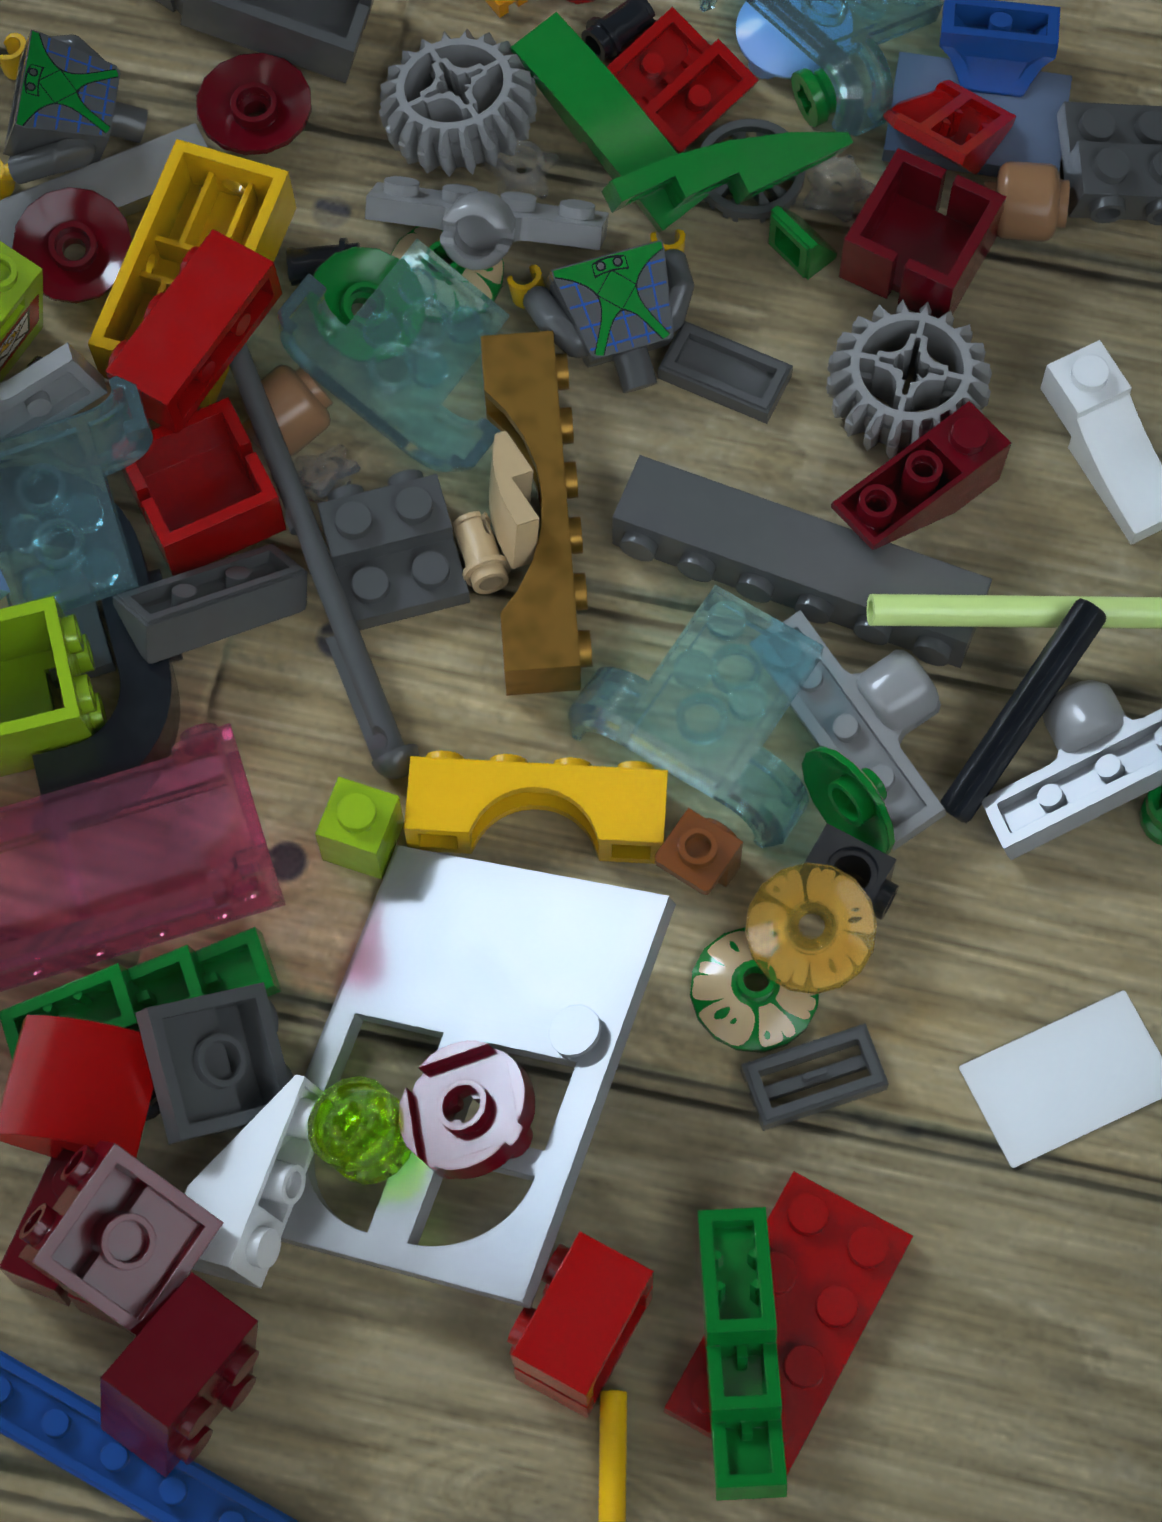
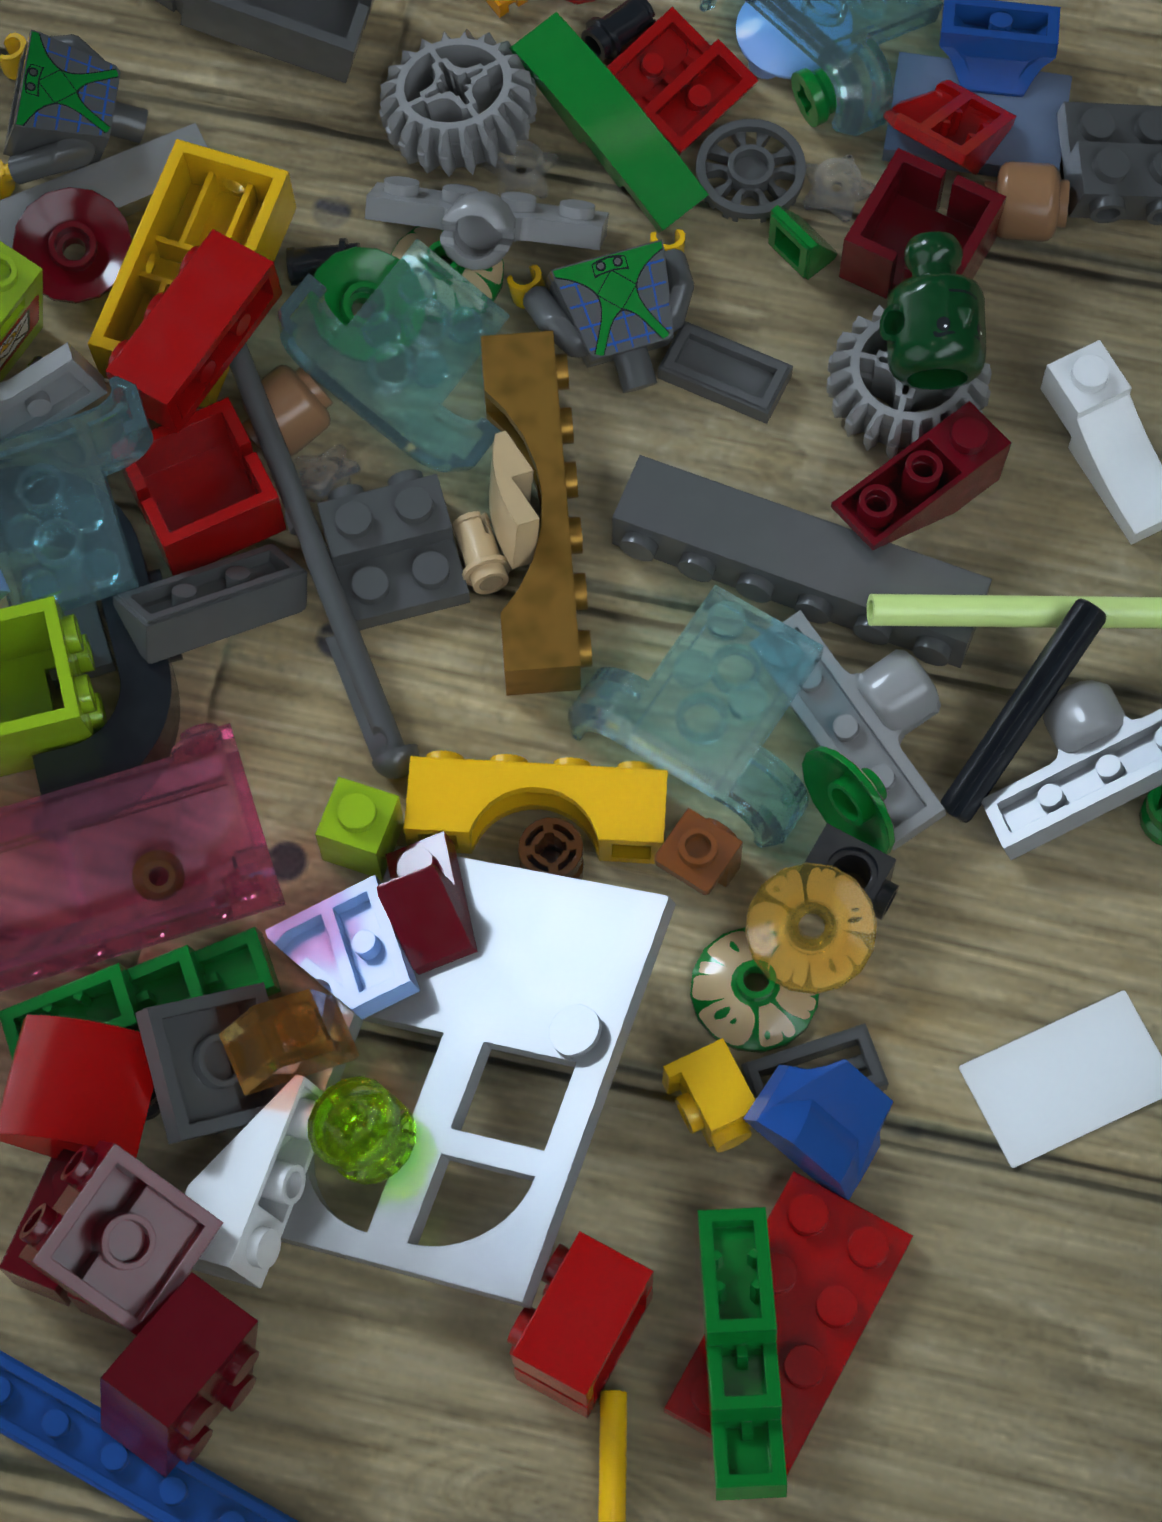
(146, 863): none -> reddish brown hose
(253, 85): dark red dish -> none
(287, 1038): none -> clear orange slope
(349, 949): none -> light blue wing
(428, 903): none -> dark red slope
(495, 1132): plate -> none
(549, 834): none -> reddish brown wheel
(712, 1095): none -> yellow brick
(744, 164): green slope -> none
(823, 1121): none -> blue slope
(935, 318): none -> dark green piece

